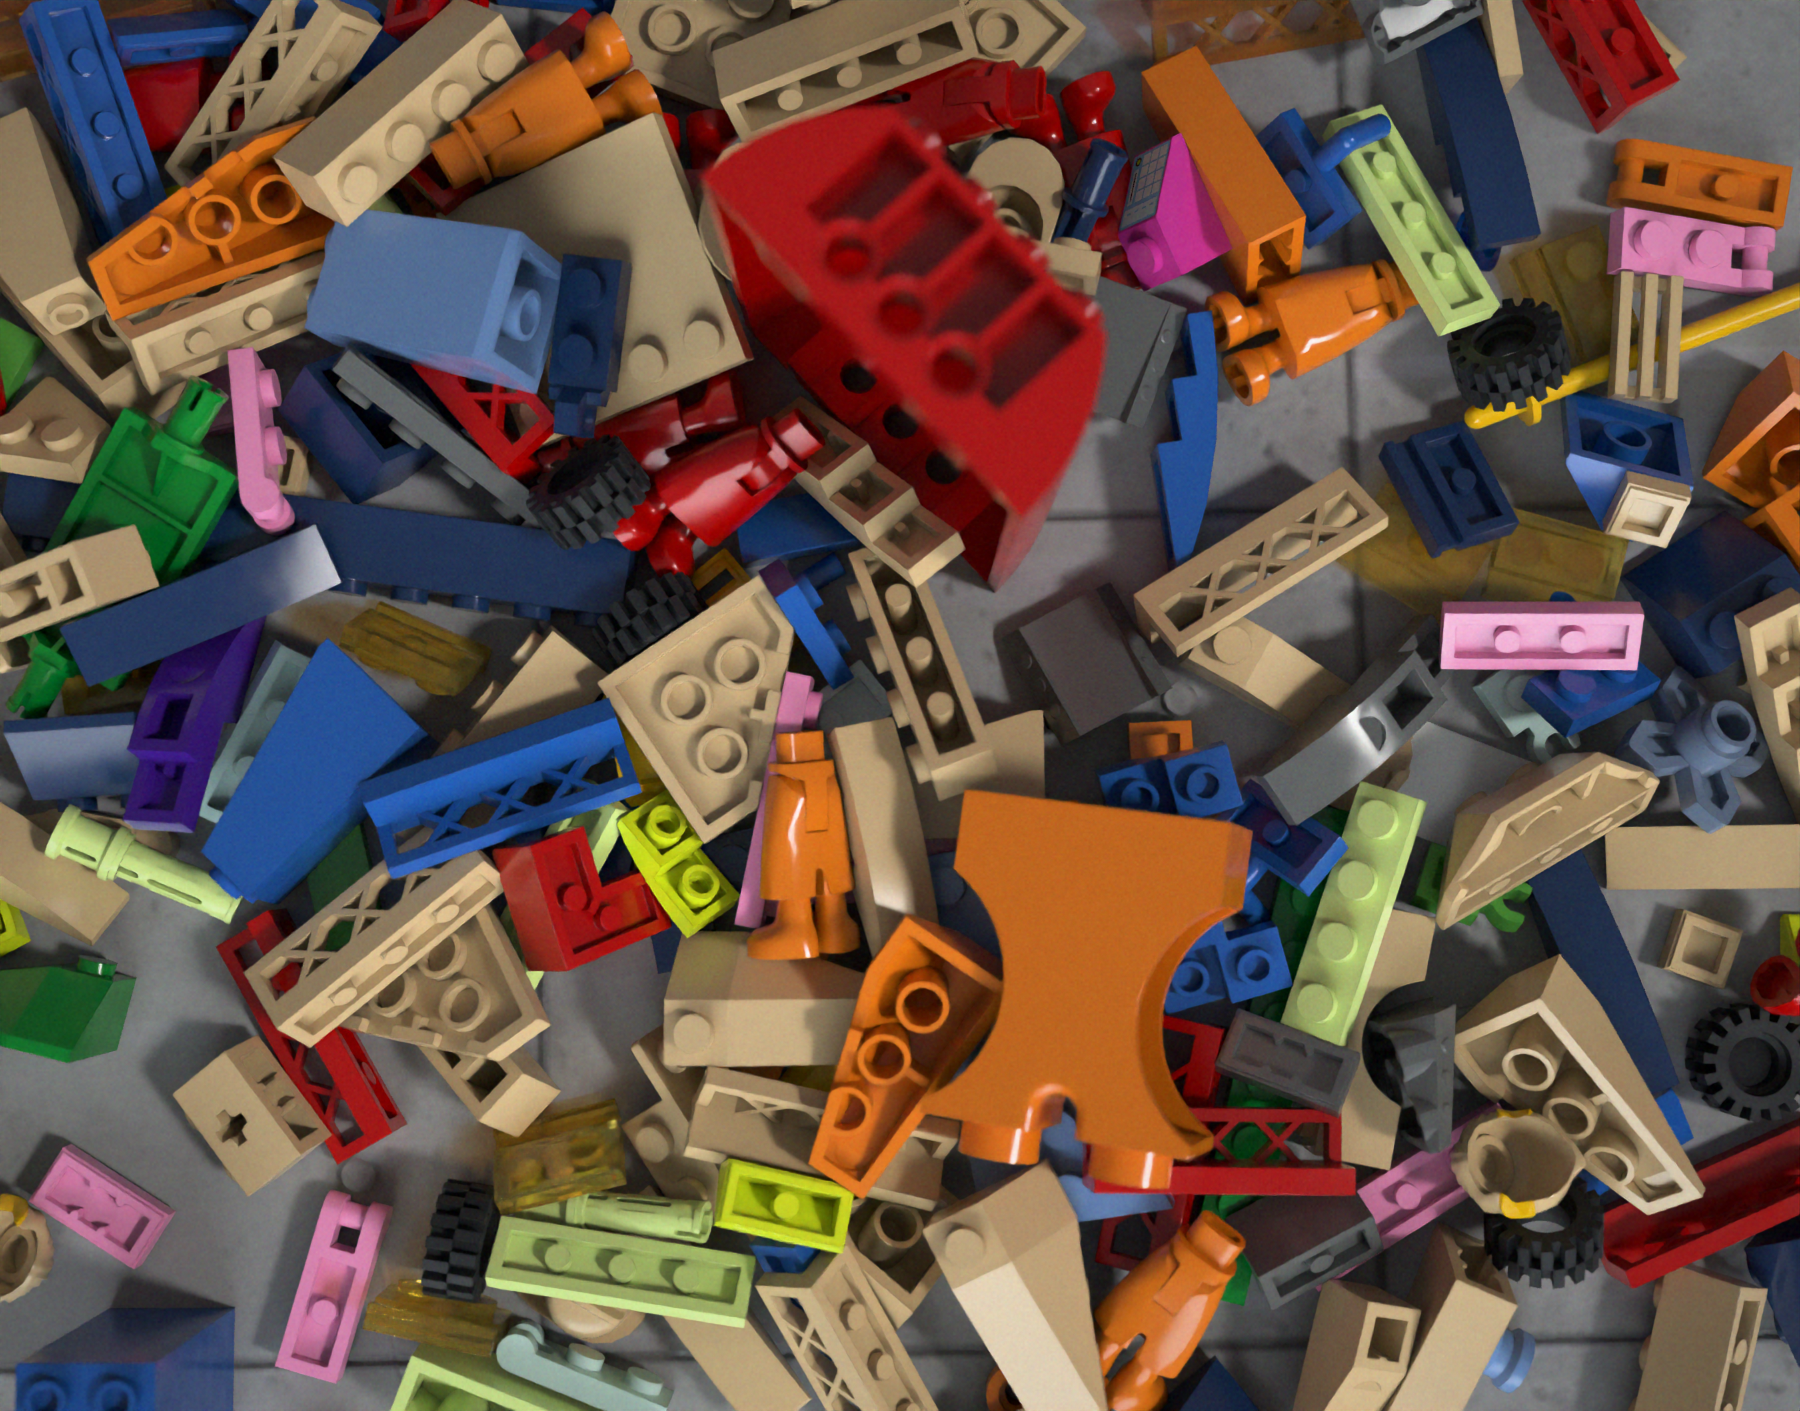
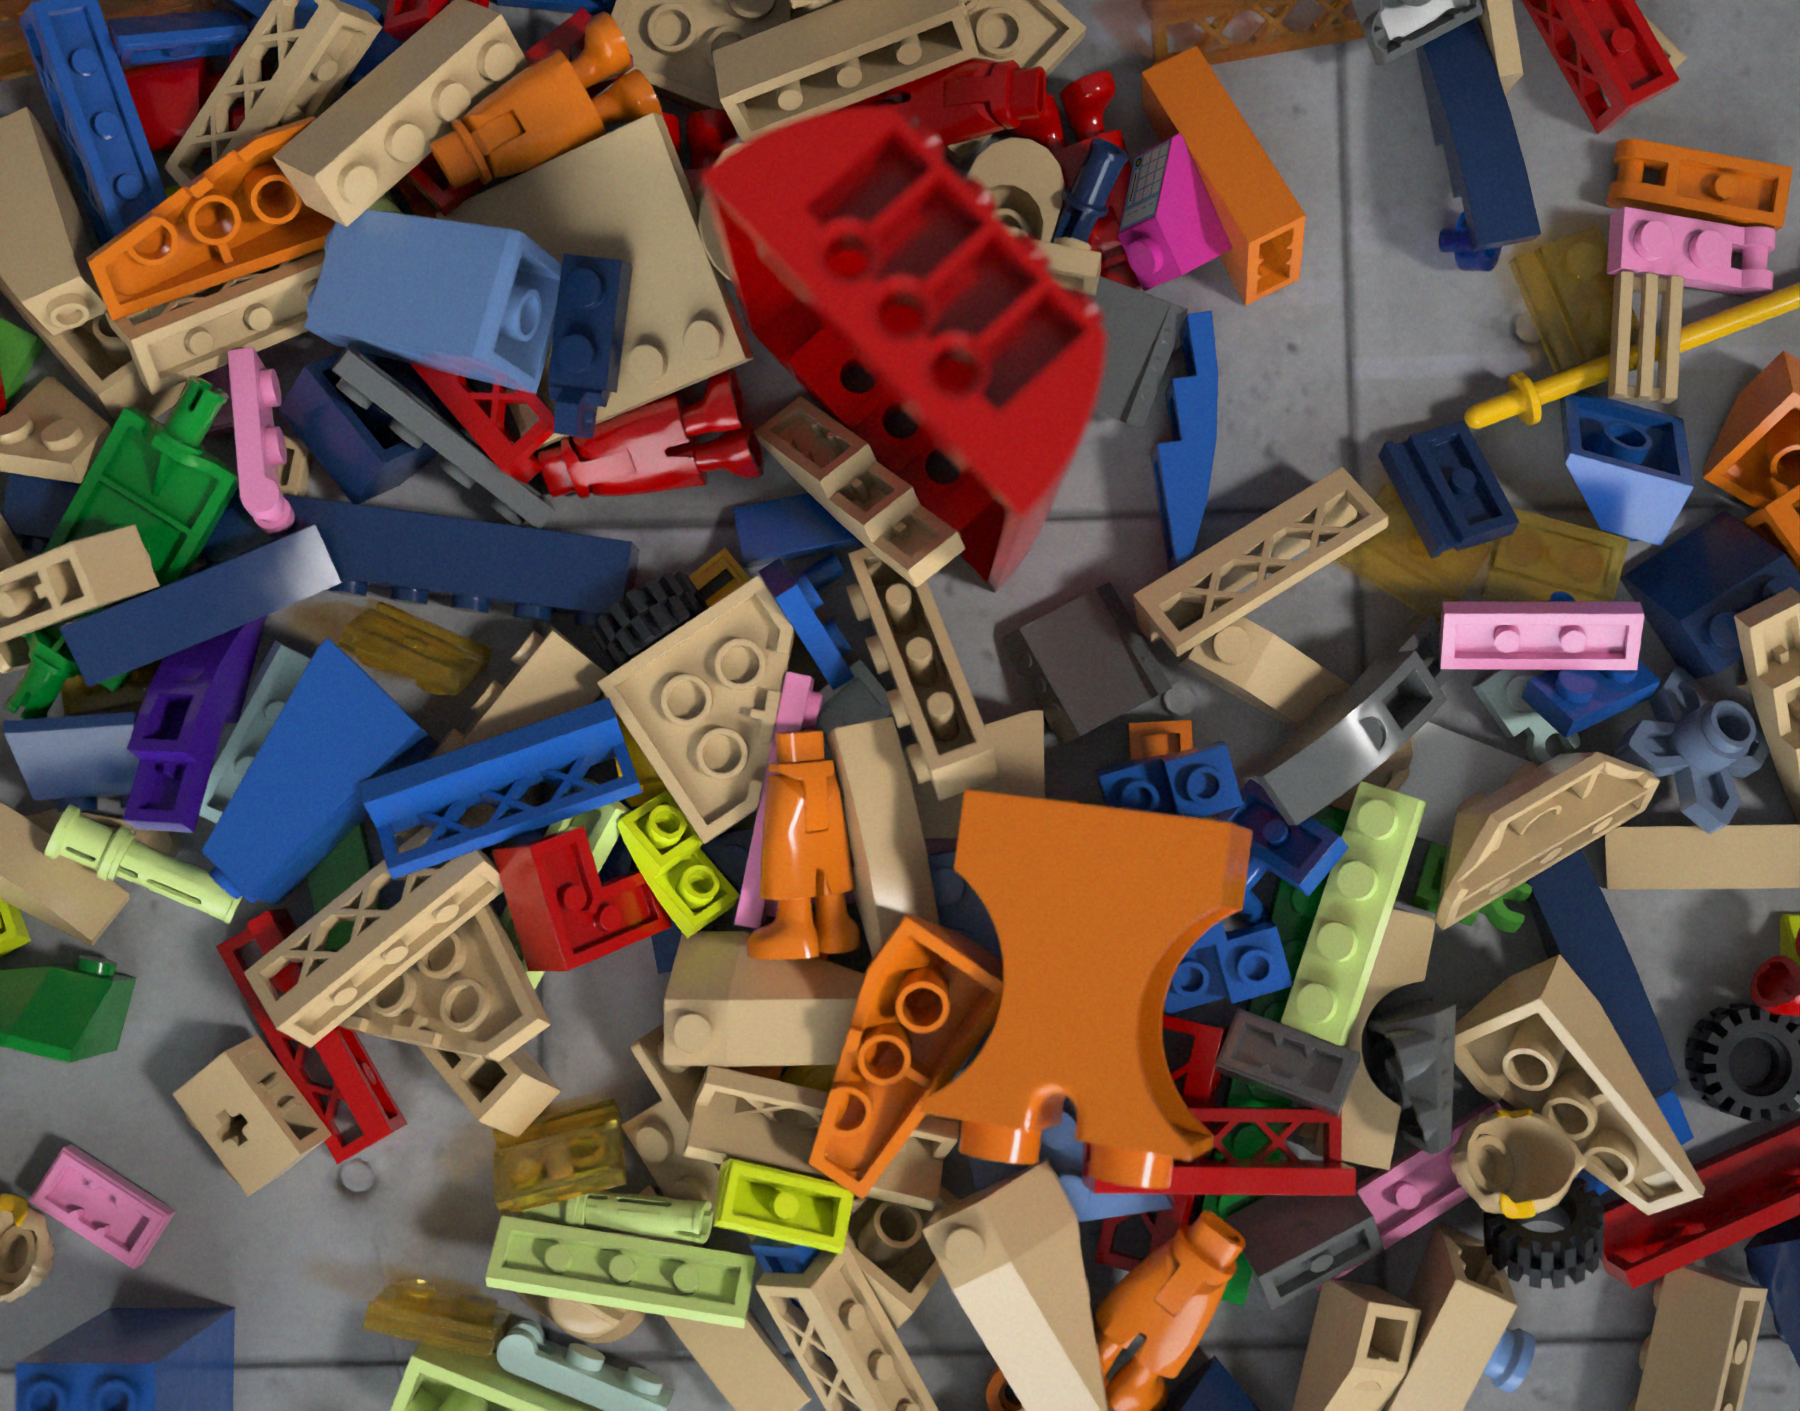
(333, 1288): bright pink plate -> none
(460, 1241): black tyre -> none
(588, 492): black tyre -> none
(717, 490): red piece -> none
(1311, 171): blue plate -> none
(1316, 317): orange piece -> none
(1416, 229): yellowish green plate -> none
(1538, 359): black tyre -> none
(1646, 509): tan tile -> none
(1699, 948): tan tile -> none

